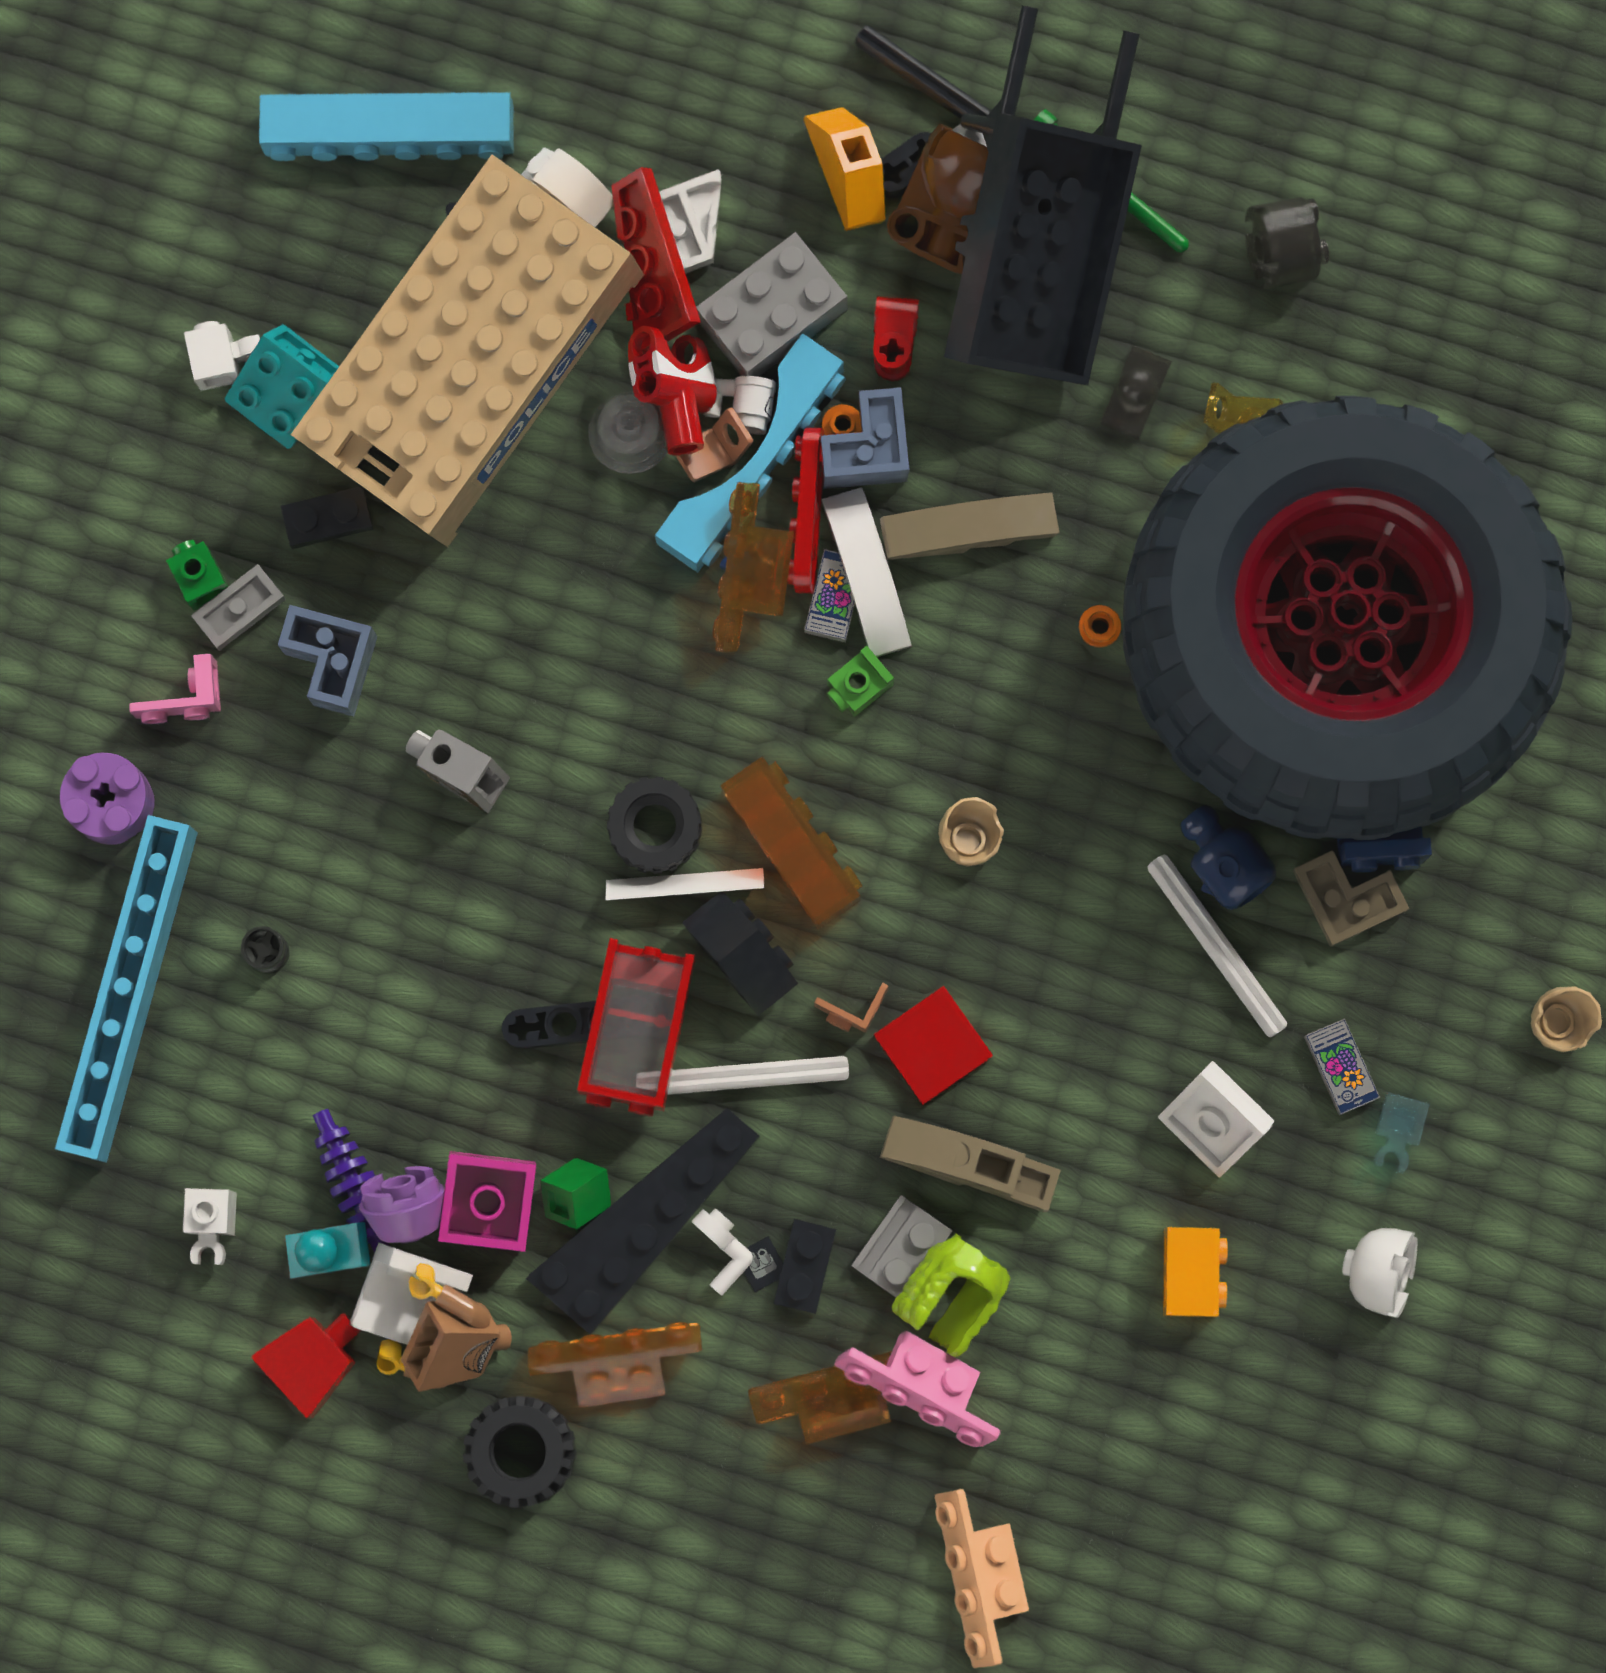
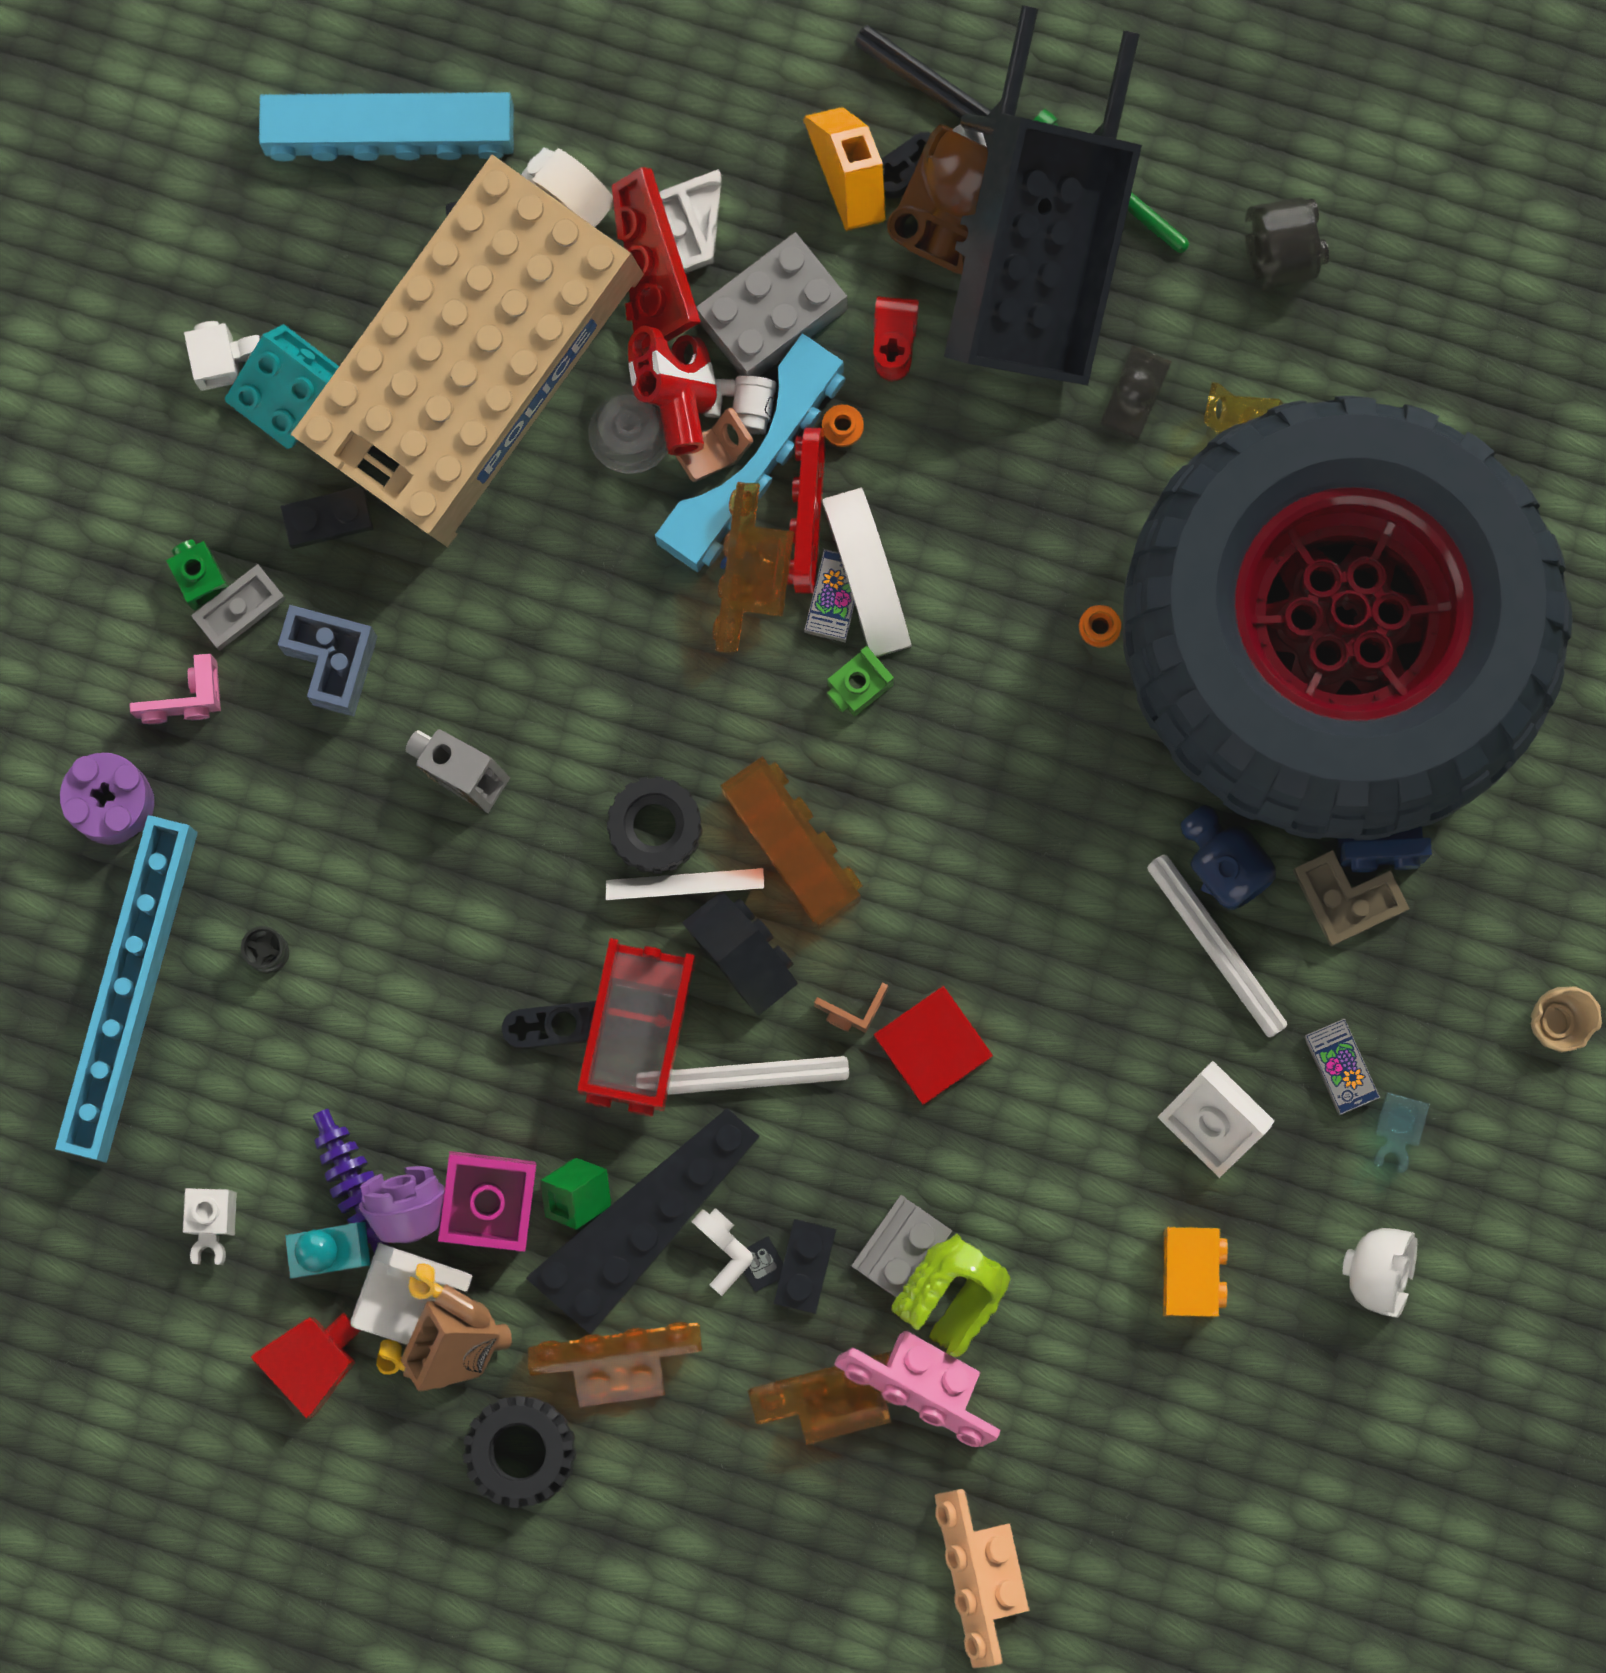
(874, 454): sand blue panel -> none
(969, 525): dark tan slope -> none
(970, 832): tan hair -> none
(970, 1162): dark tan slope -> none

